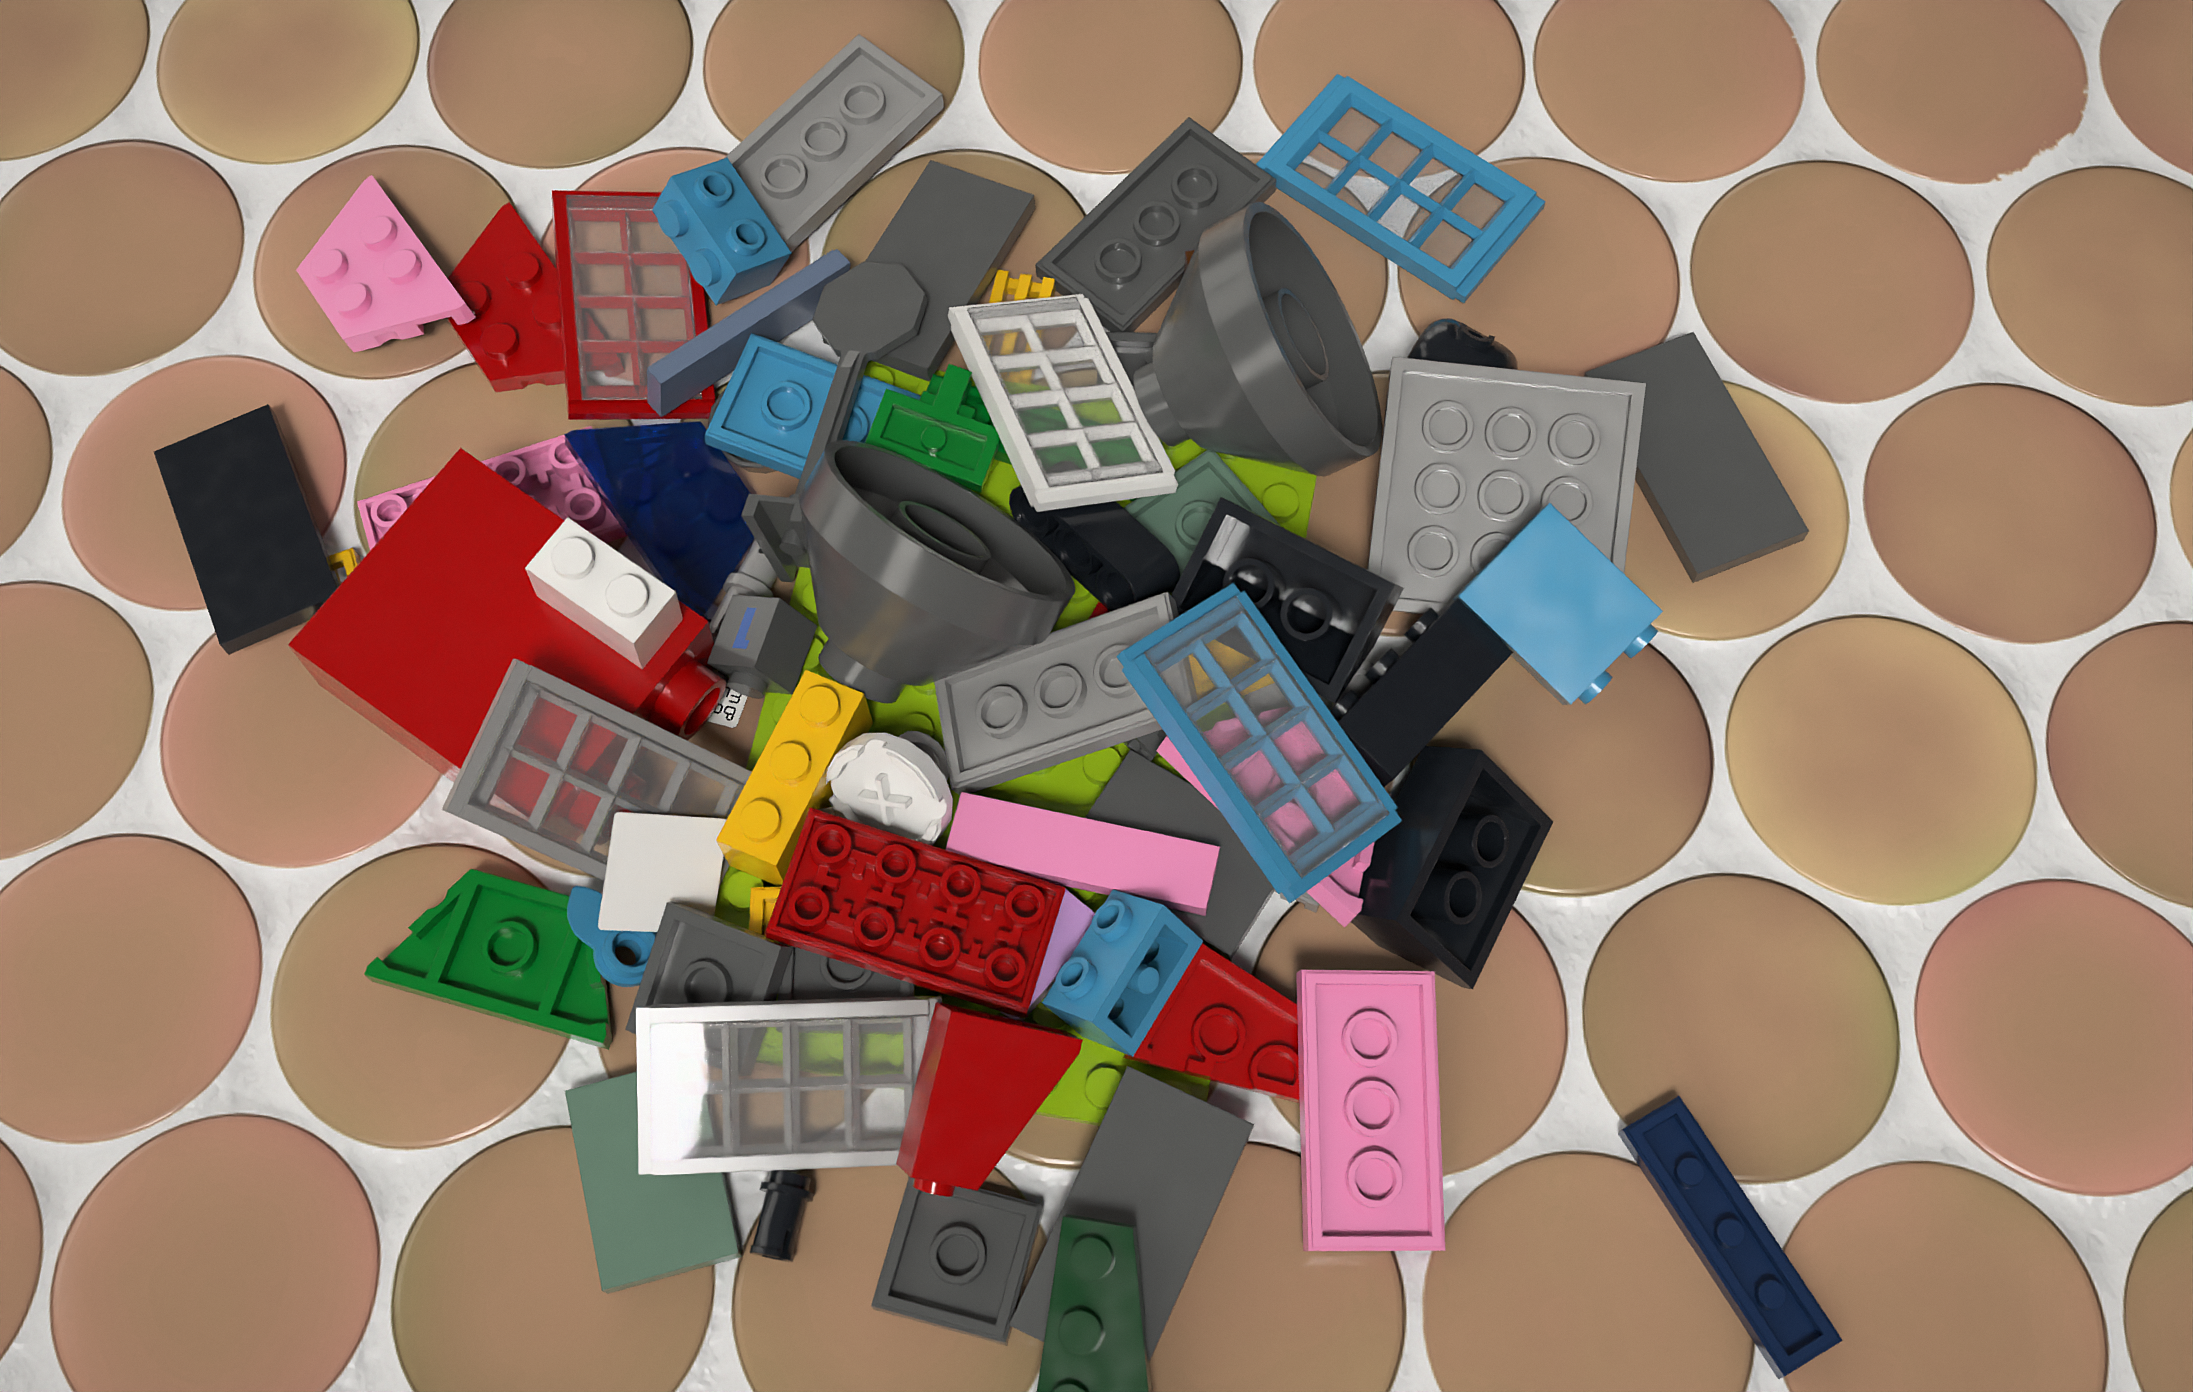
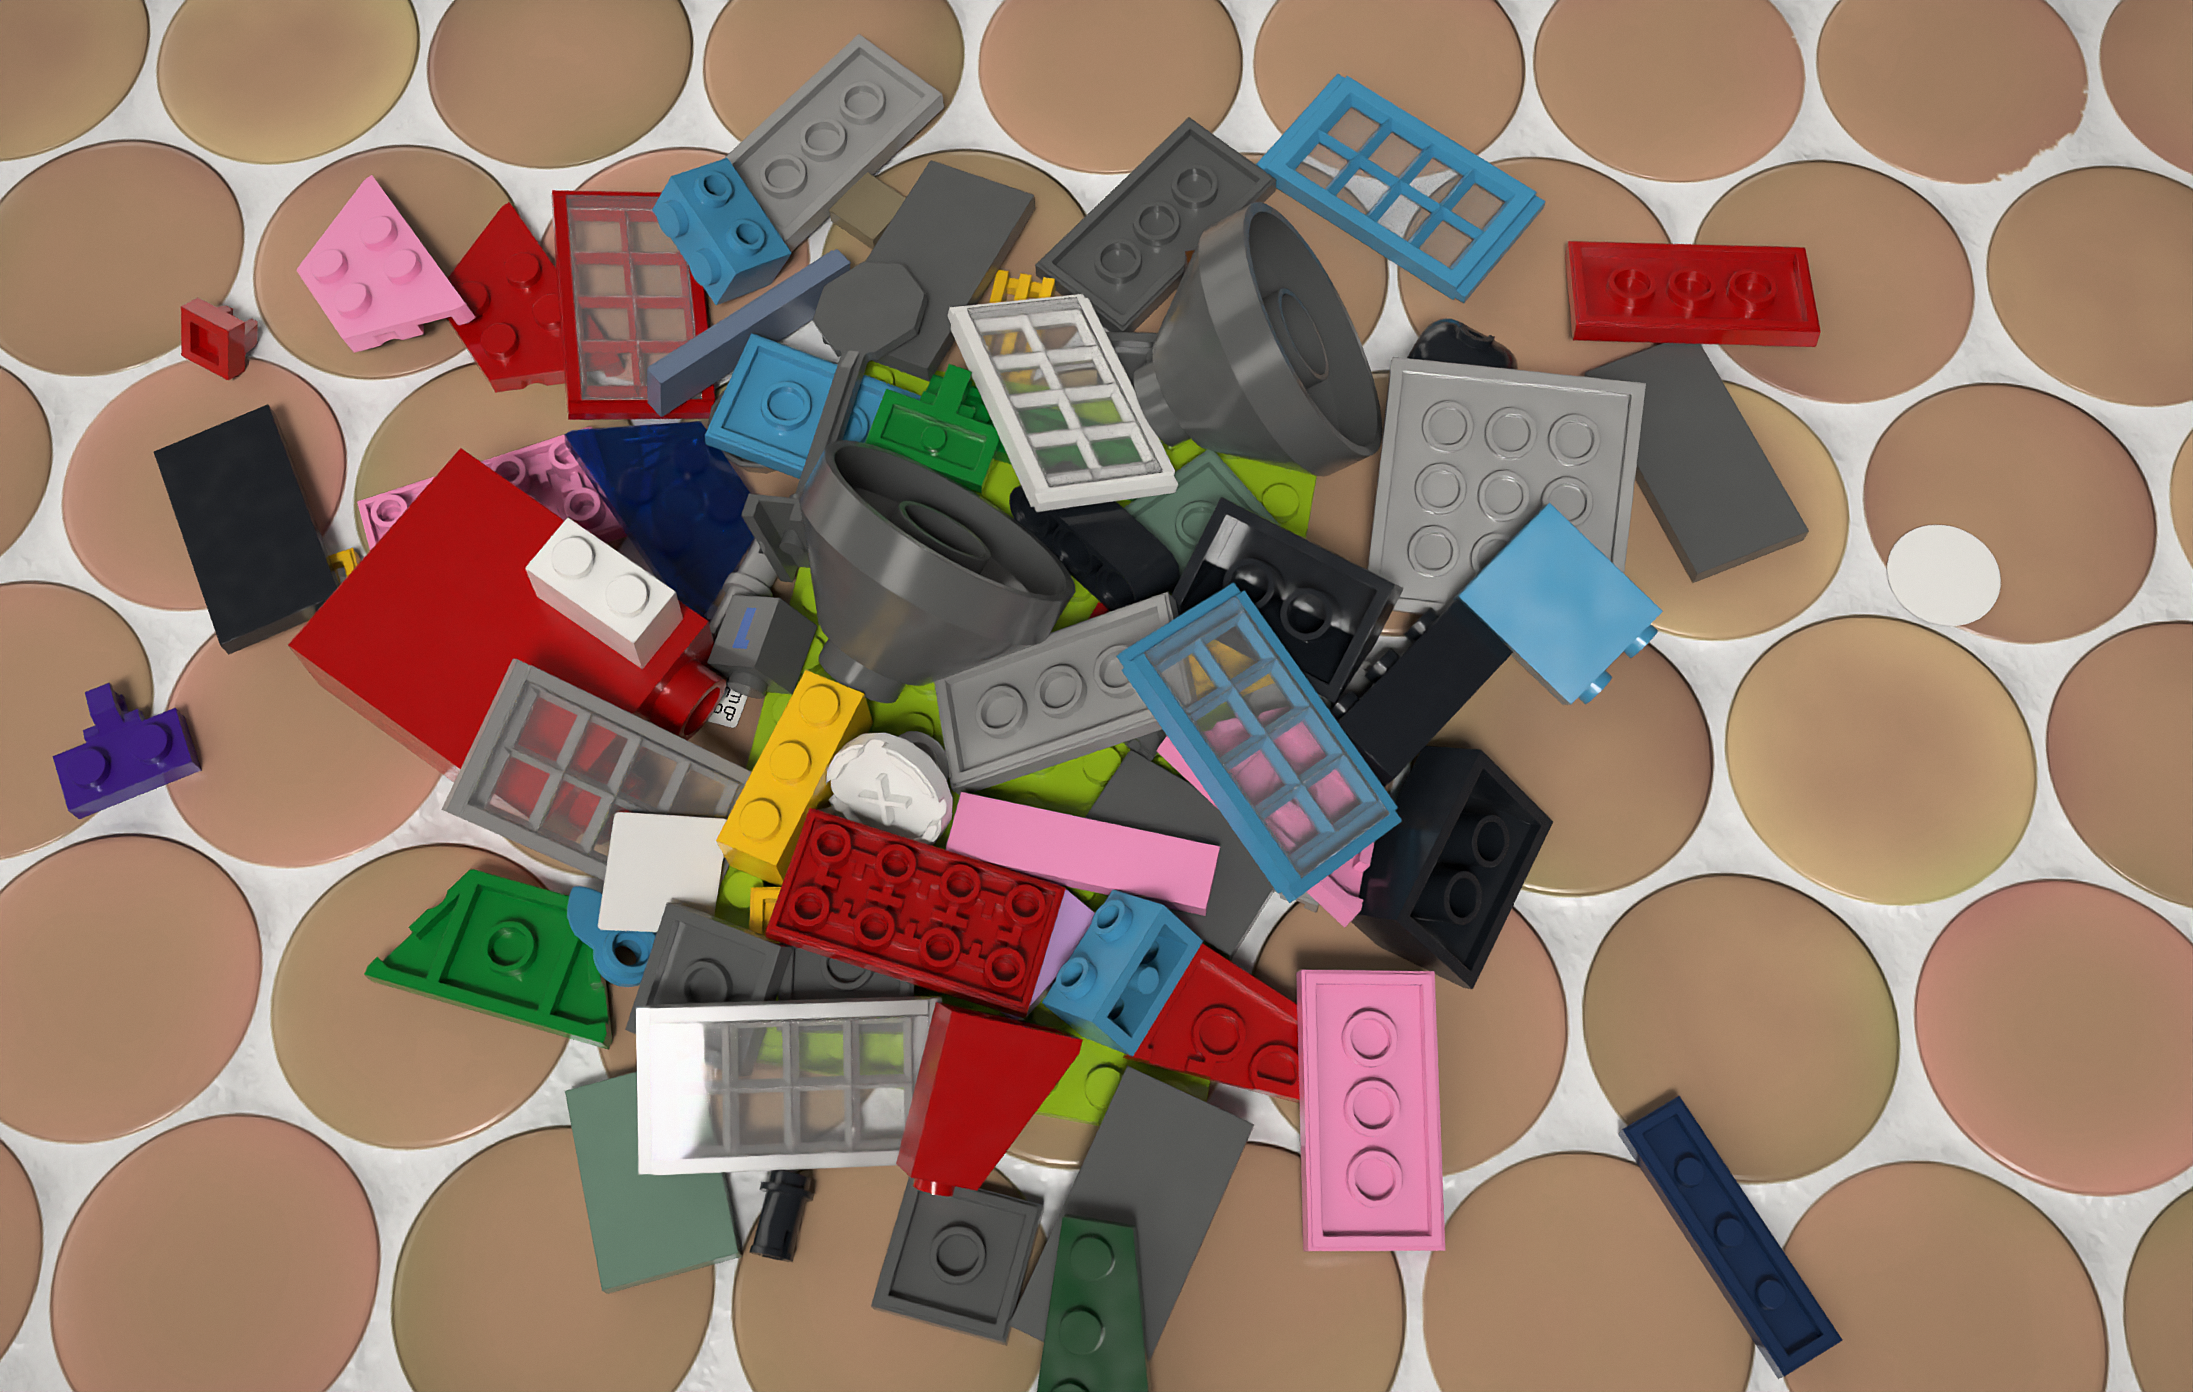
(123, 754): none -> dark purple hinge
(216, 338): none -> red tile
(866, 209): none -> dark tan tile
(1691, 294): none -> red tile
(1943, 575): none -> white sticker

